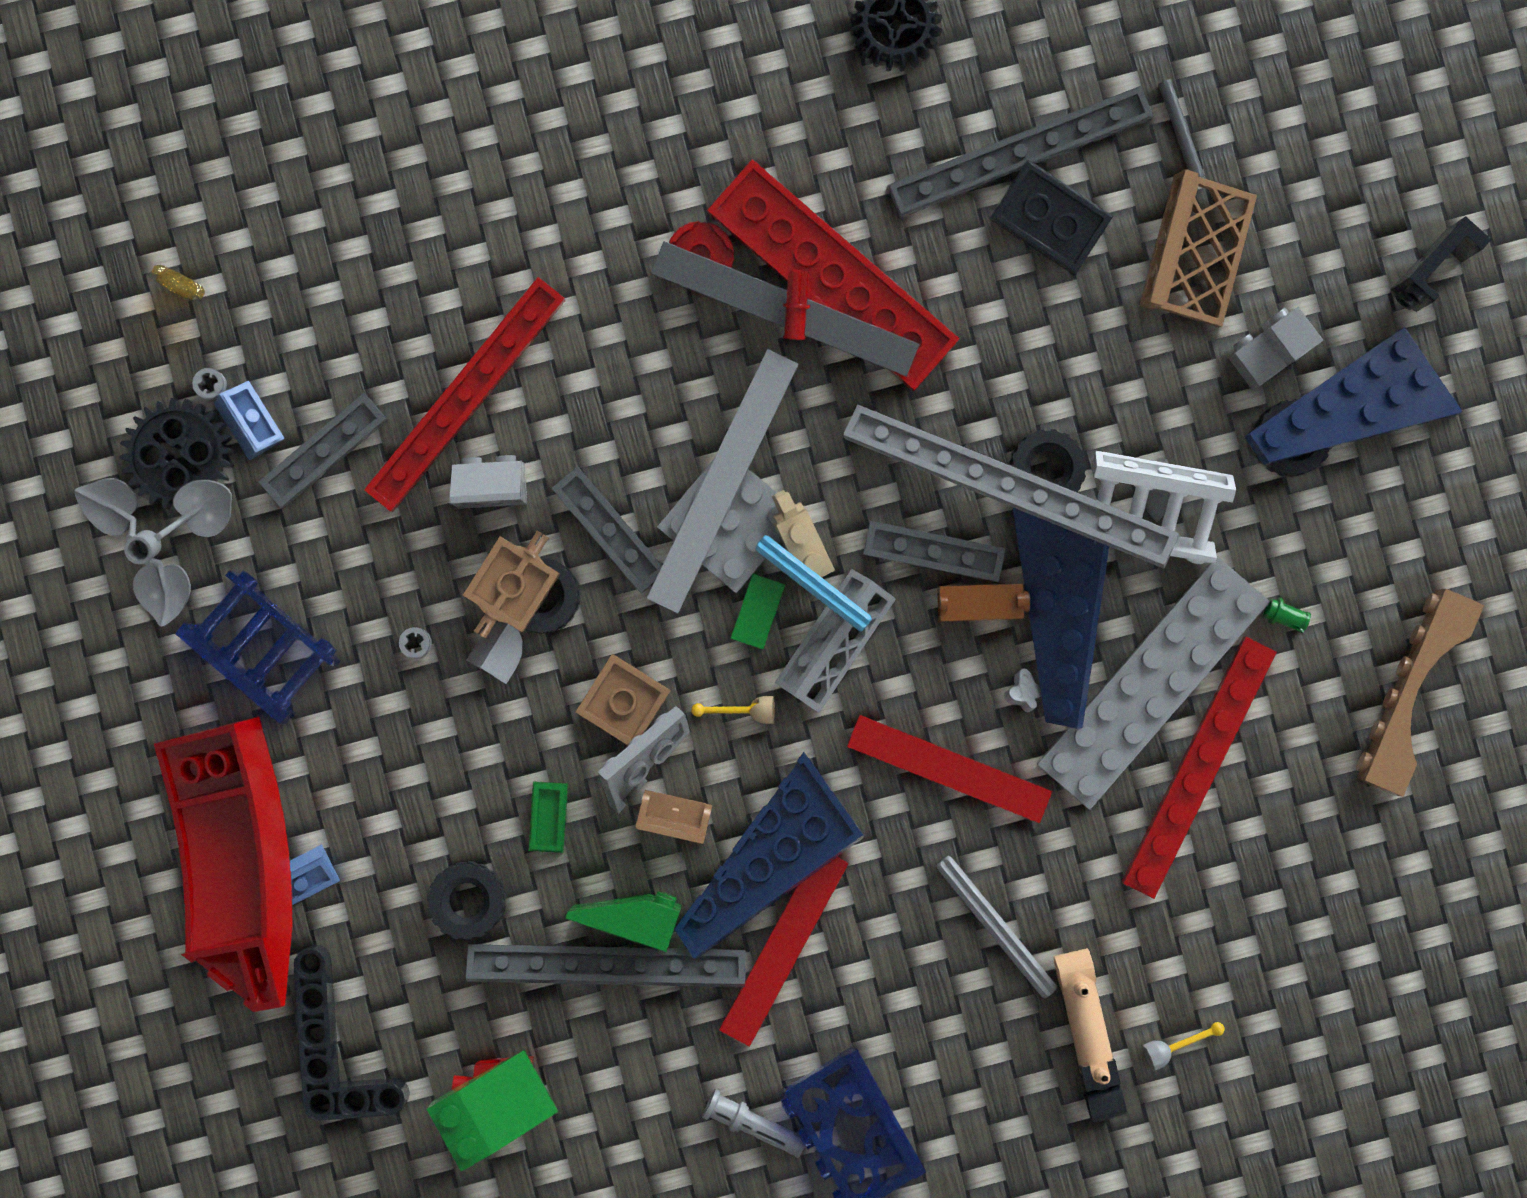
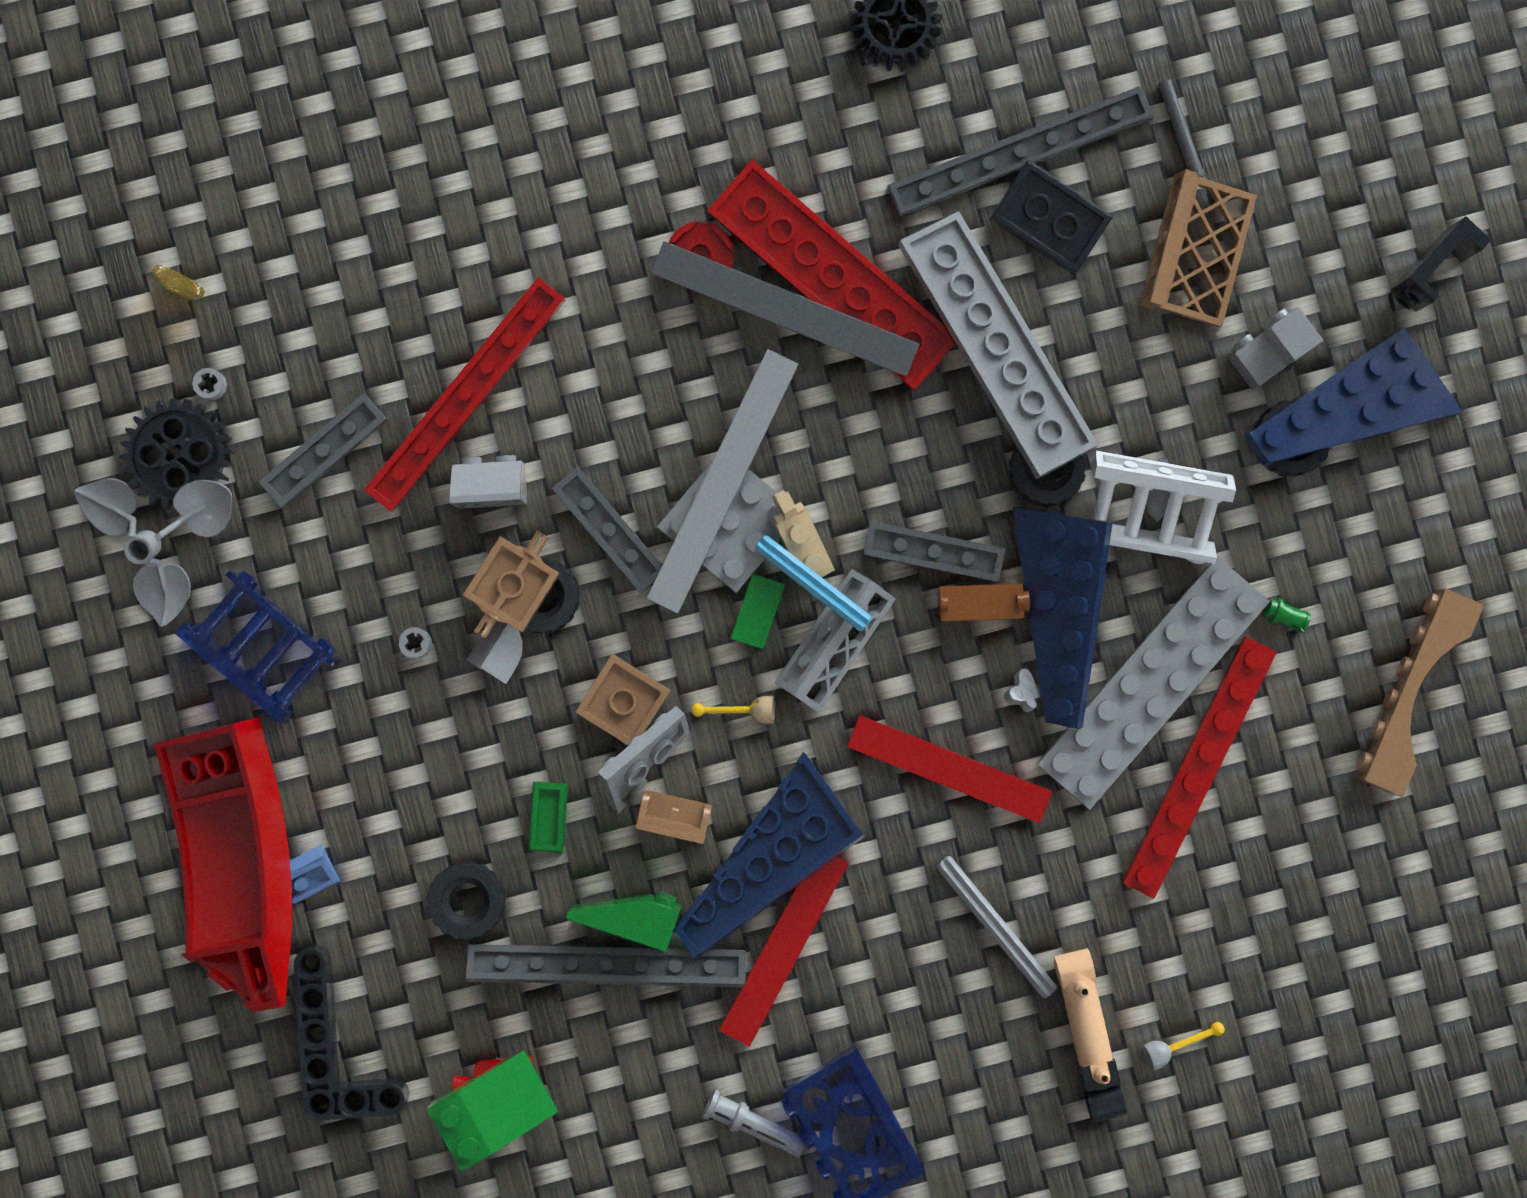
(248, 420): medium blue slope -> none
(796, 305): red axle -> none
(997, 345): none -> light grey plate
(1011, 486): light grey plate -> none

